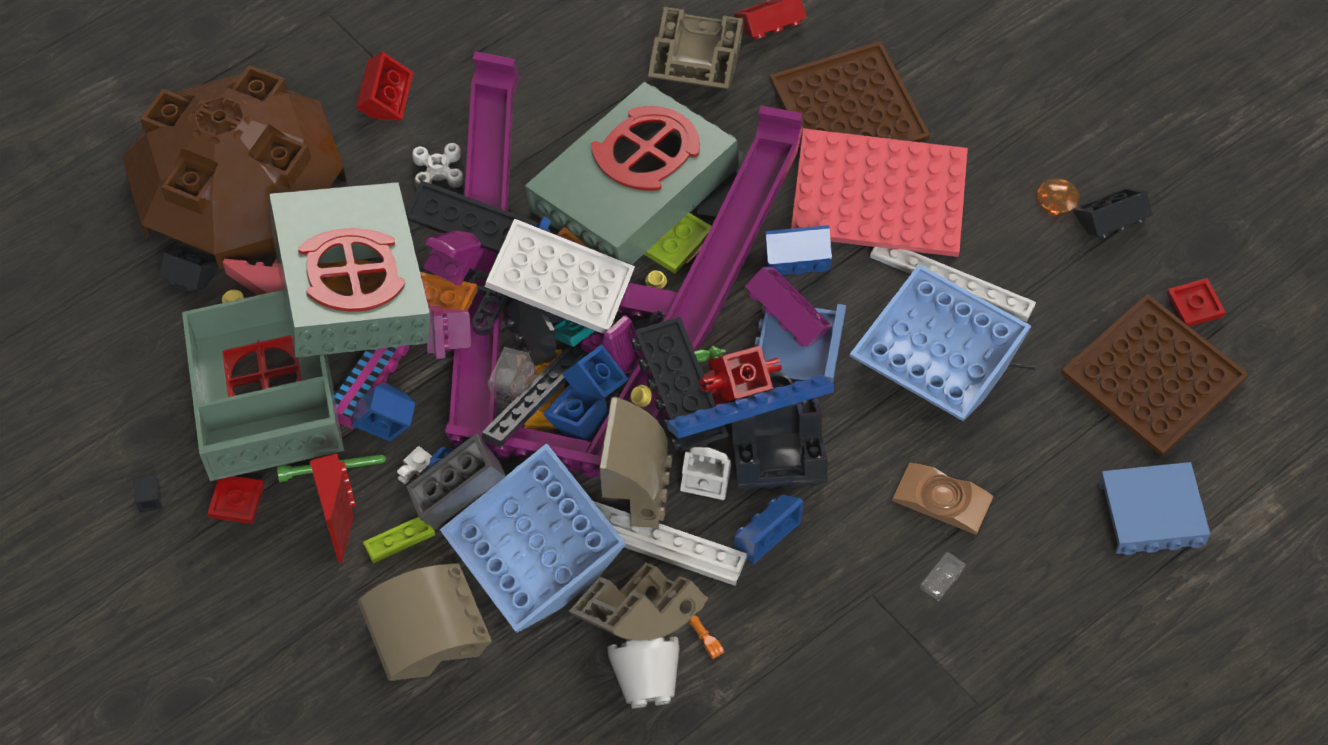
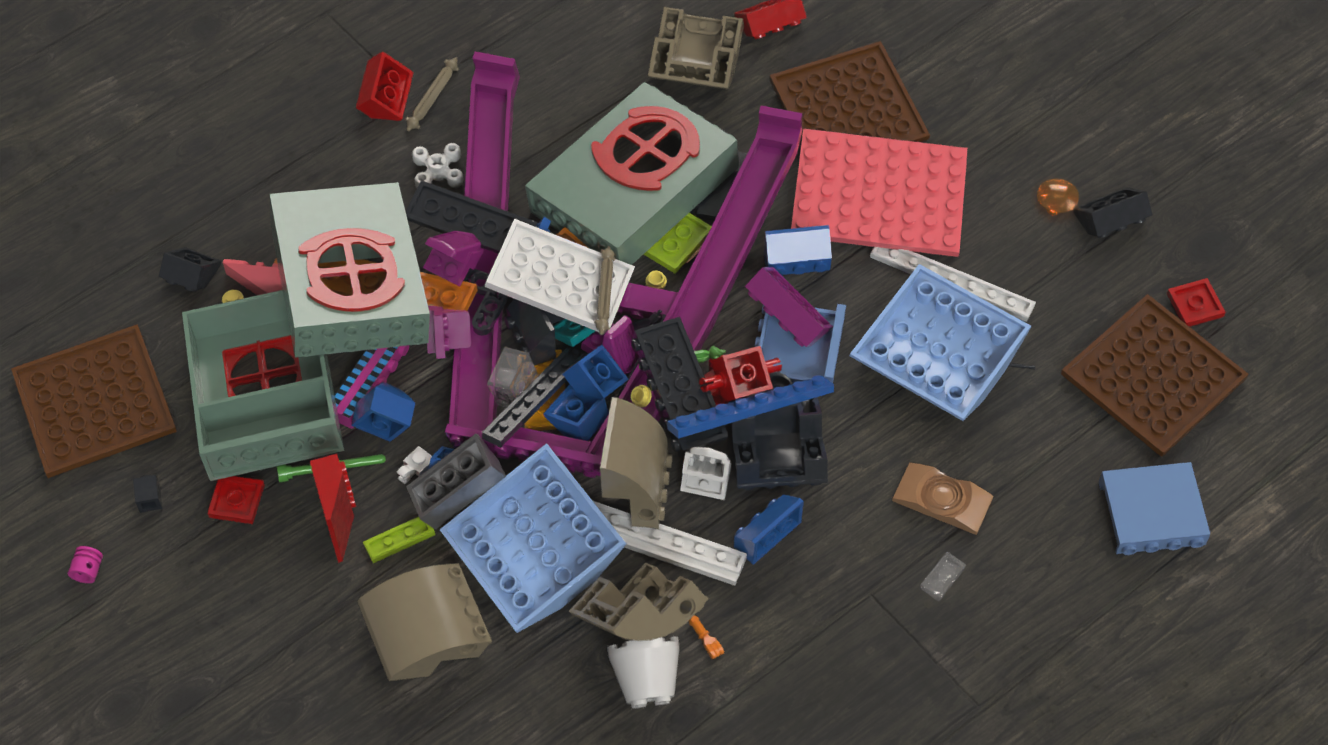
(87, 562): none -> dark pink piece
(93, 401): none -> reddish brown plate
(219, 153): reddish brown piece -> none
(432, 94): none -> dark tan wheel
(605, 290): none -> dark tan wheel

